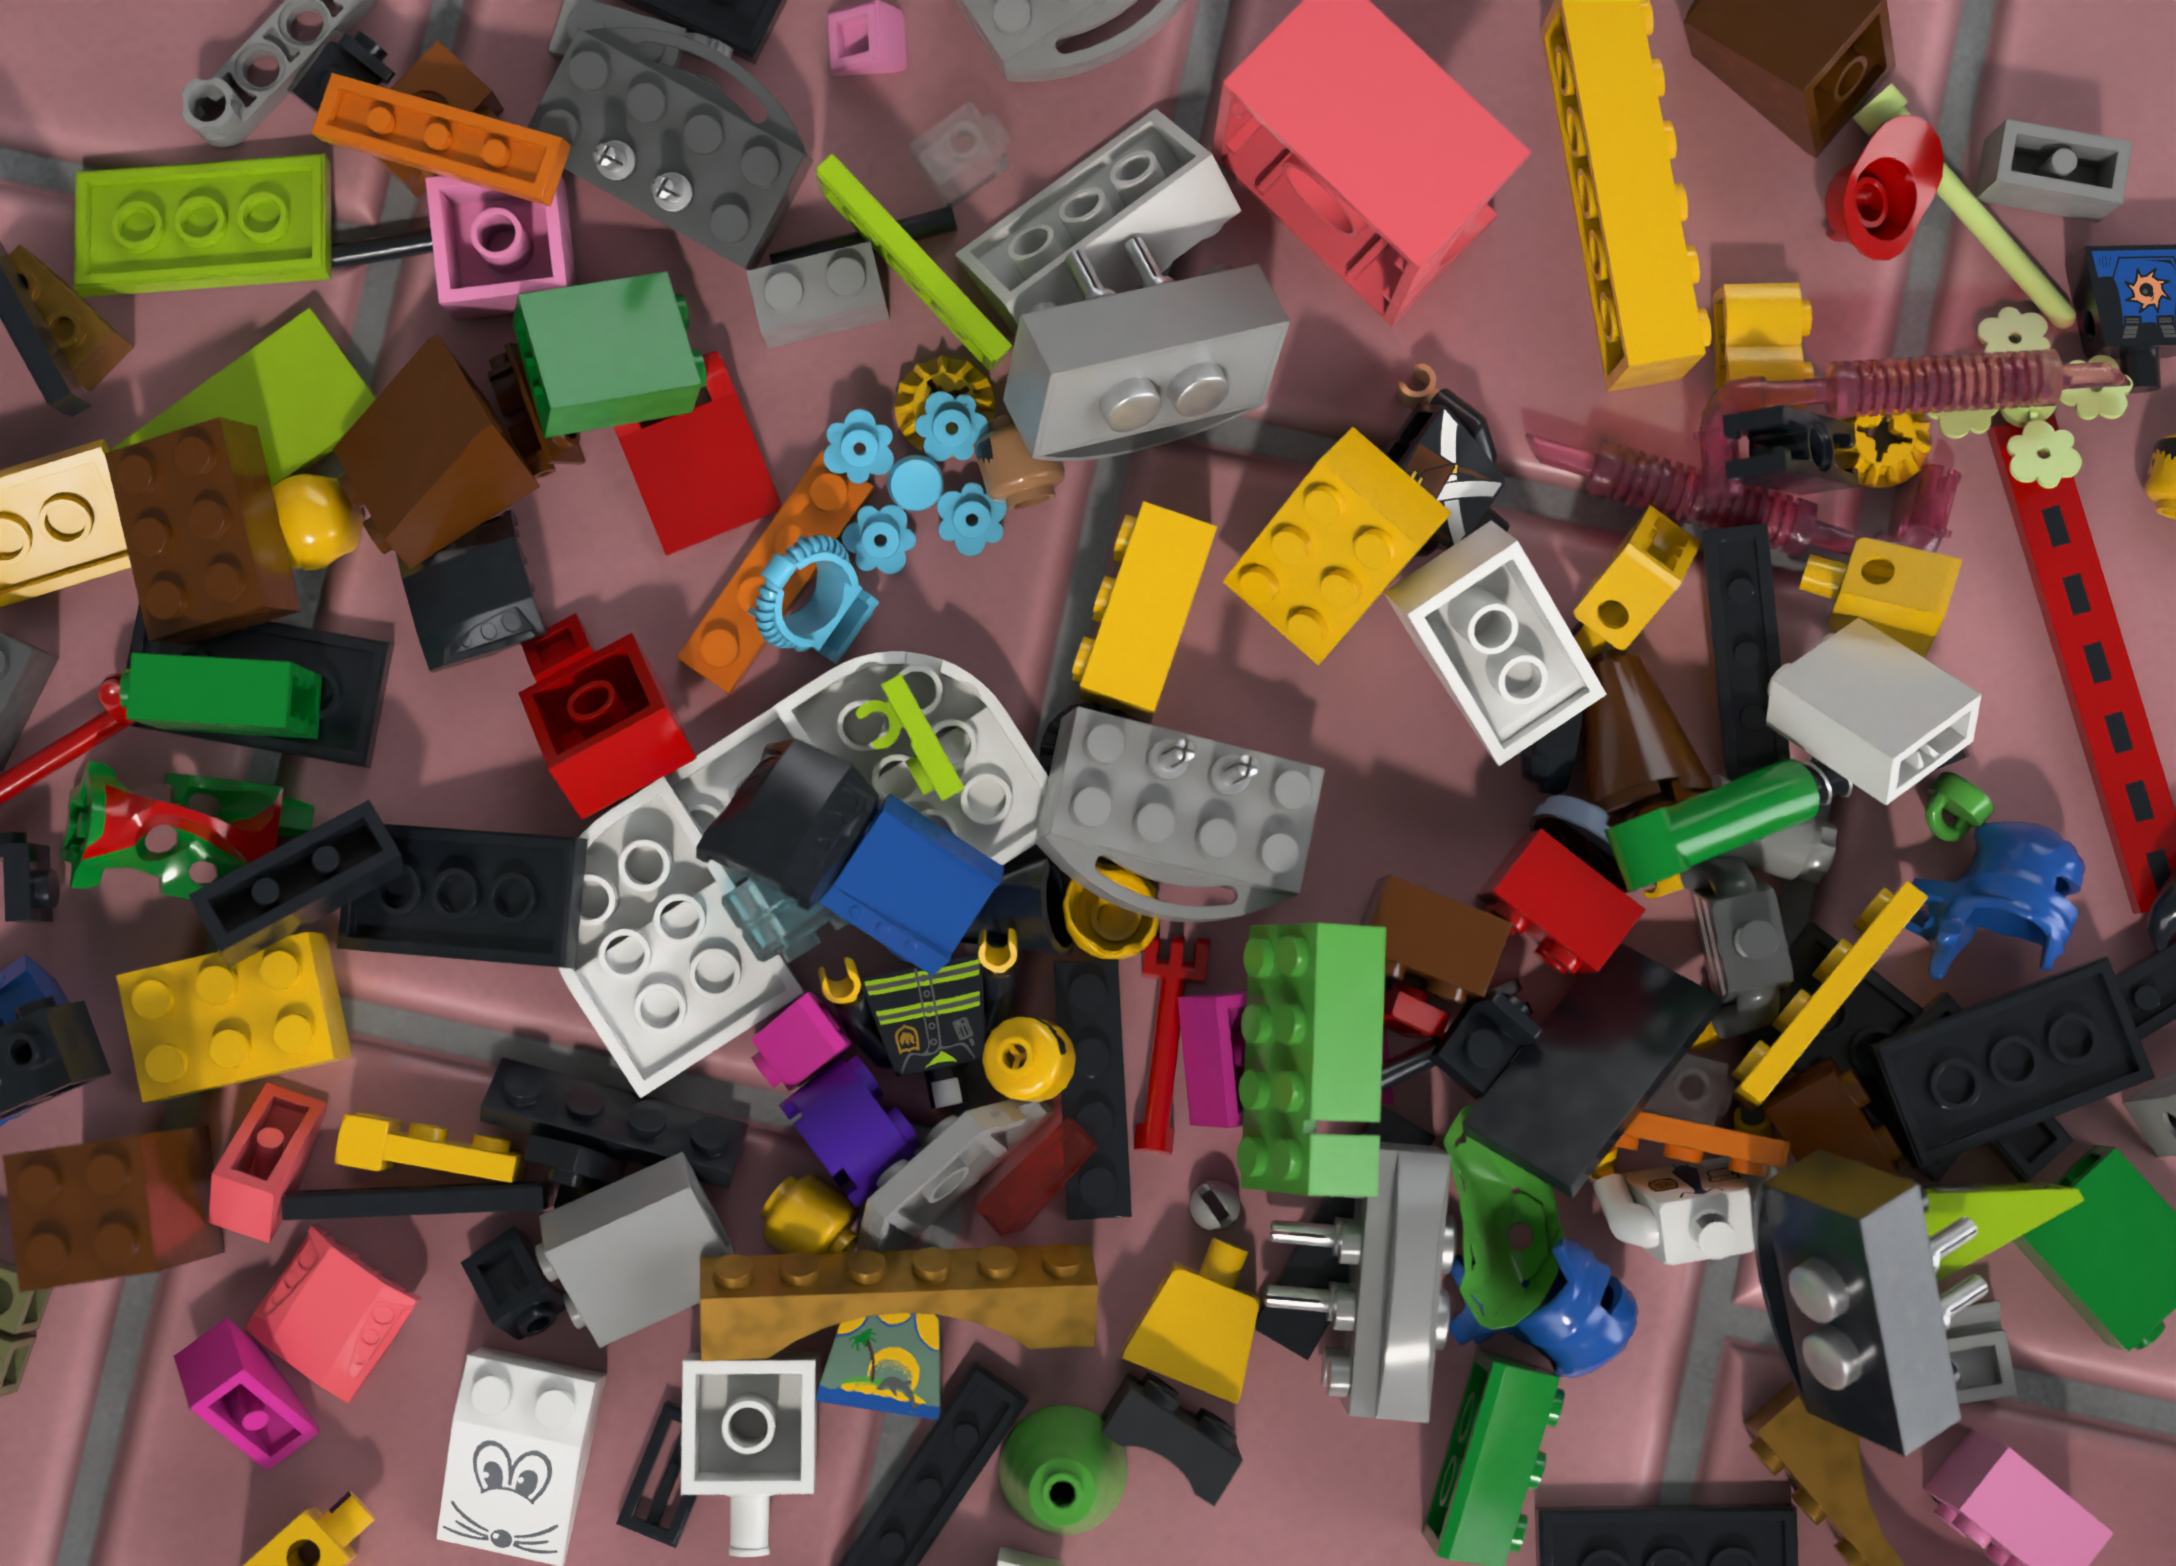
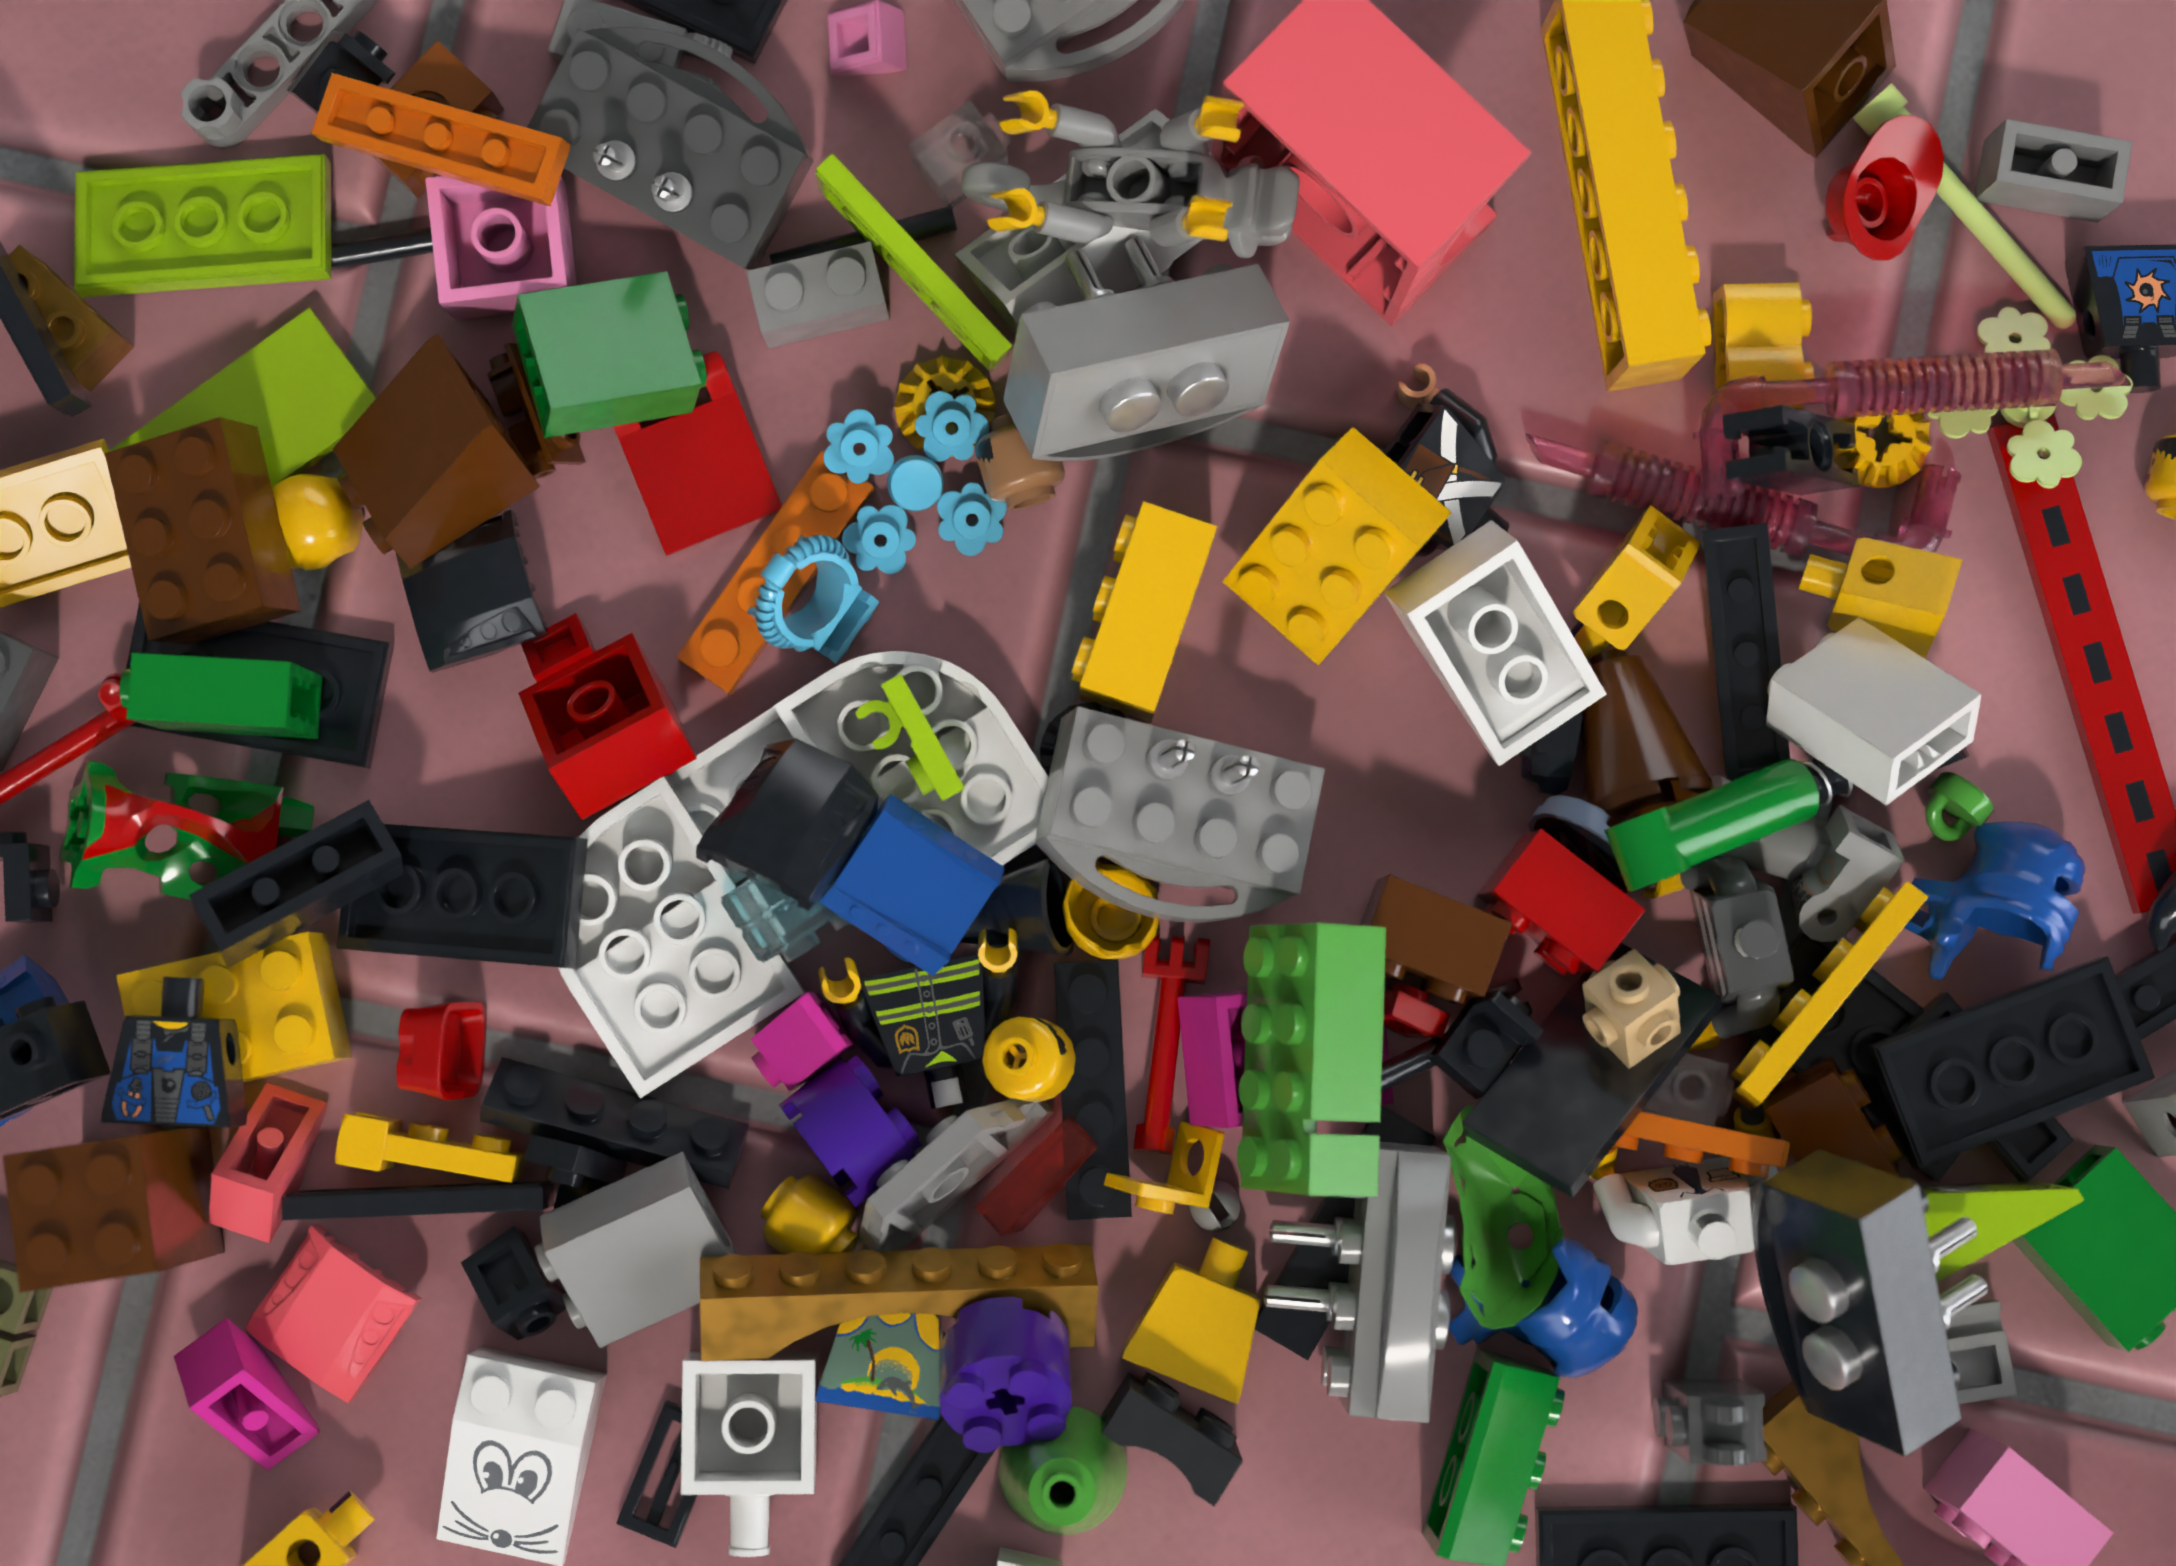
(177, 1065): none -> torso
(442, 1049): none -> red piece
(1005, 1375): none -> dark purple brick
(1166, 191): none -> light grey animal
(1180, 1185): none -> yellow bracket
(1632, 1007): none -> tan brick
(1711, 1421): none -> dark grey hinge
(1846, 878): none -> light grey leg

